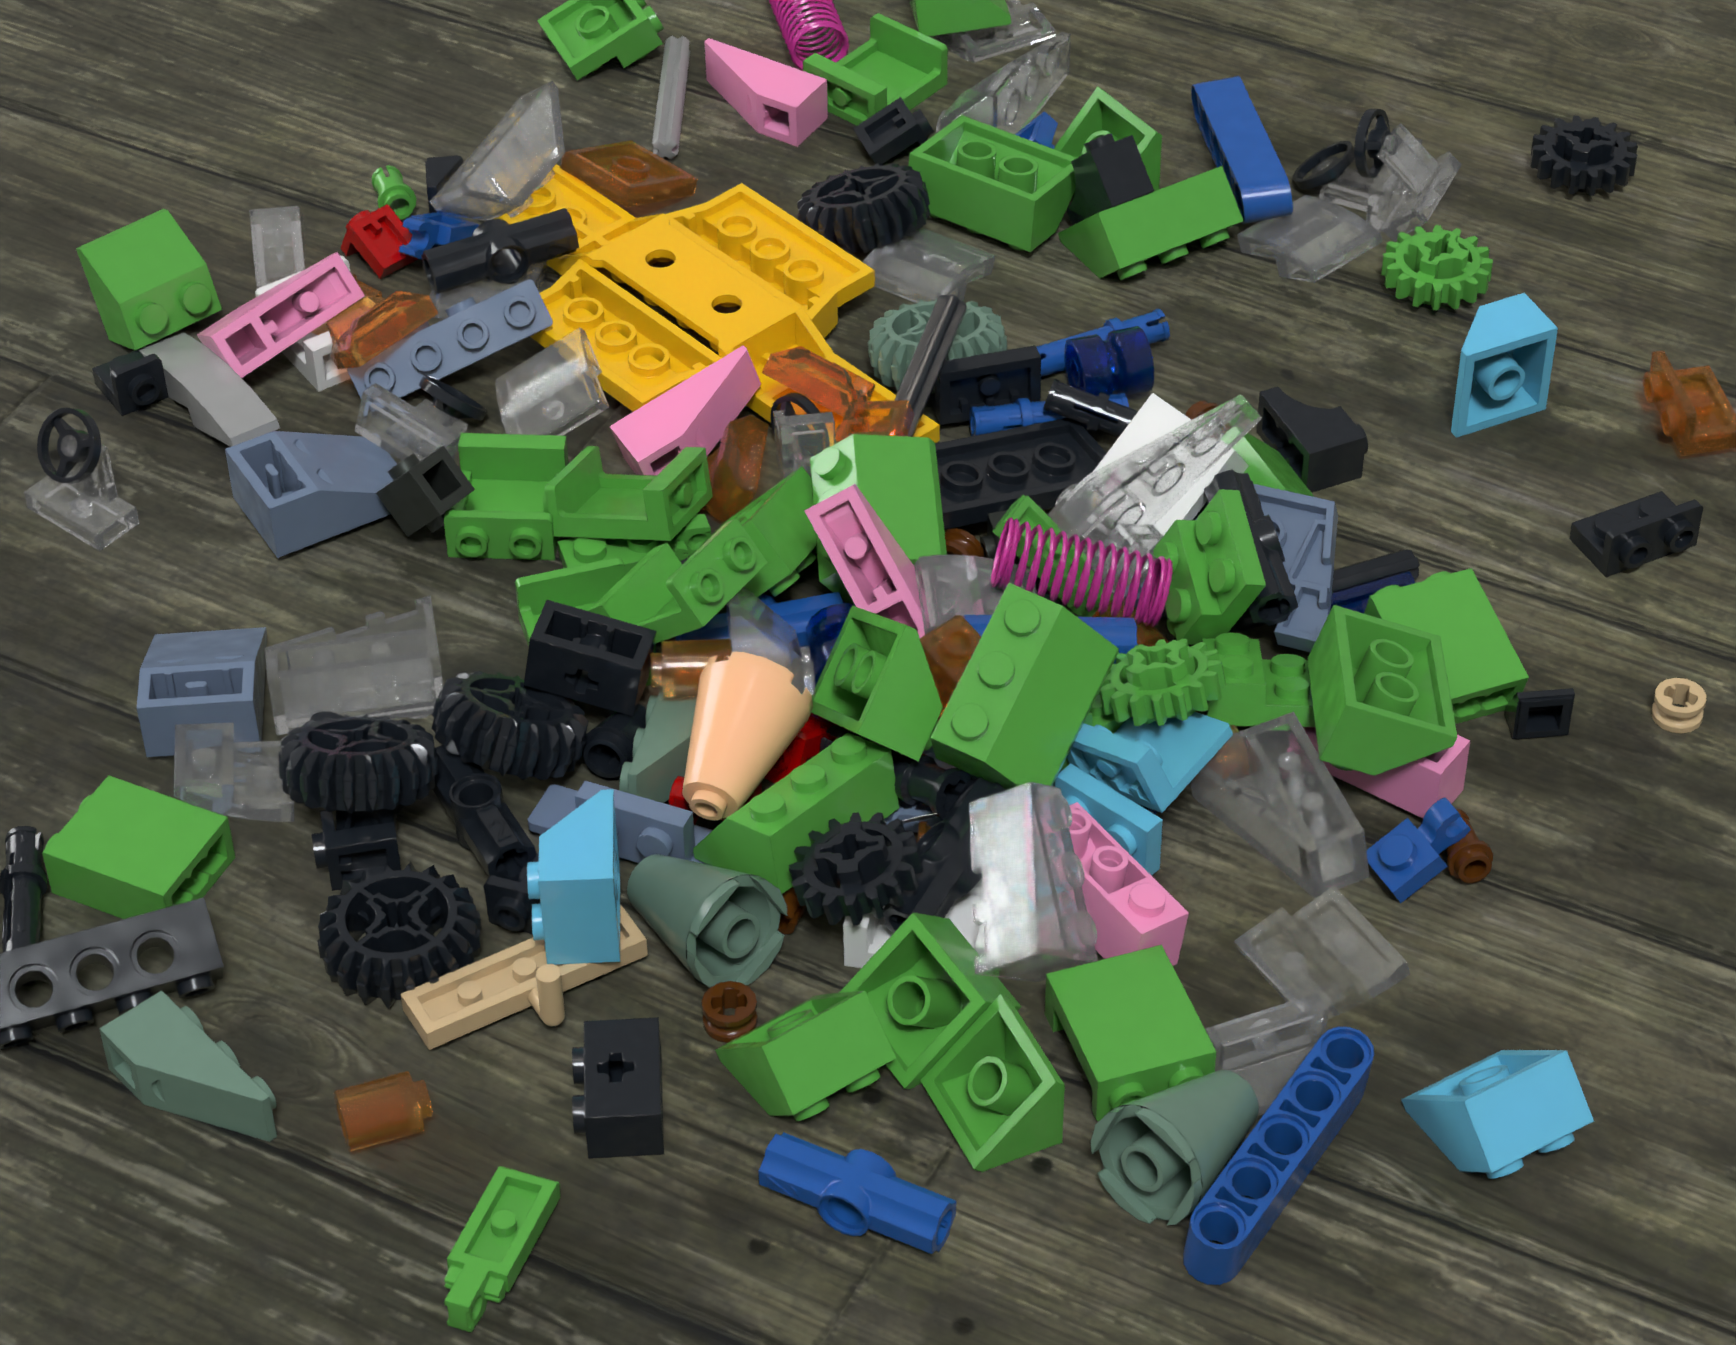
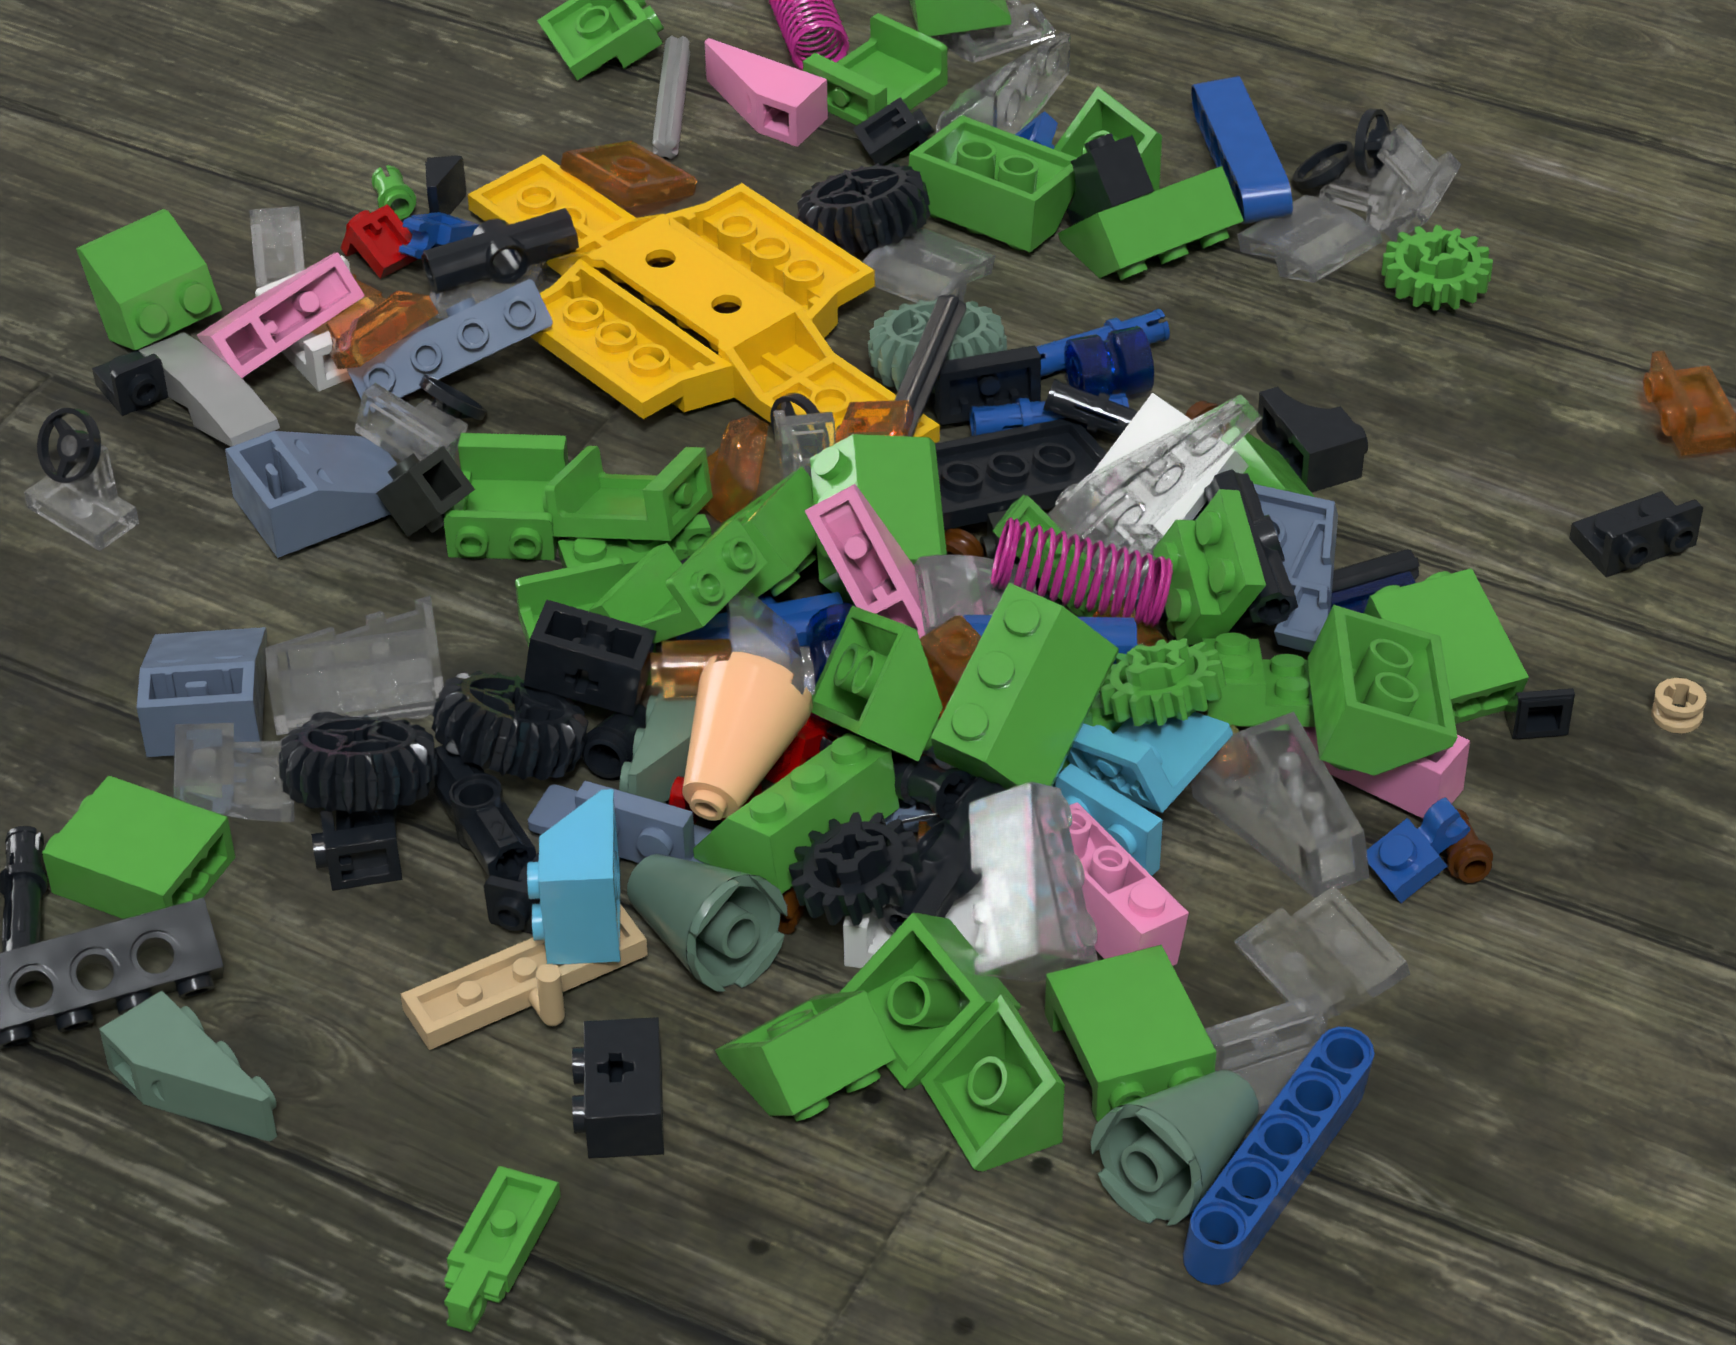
(382, 1110): clear orange brick -> none
(399, 919): black gear -> none
(509, 161): clear wedge -> none
(552, 389): clear slope -> none
(687, 414): bright pink slope -> none
(726, 996): reddish brown bush -> none
(818, 379): clear orange slope -> none
(857, 1192): blue piece -> none
(1502, 1110): medium azure slope -> none
(1504, 365): medium azure slope -> none
(1583, 155): black gear -> none

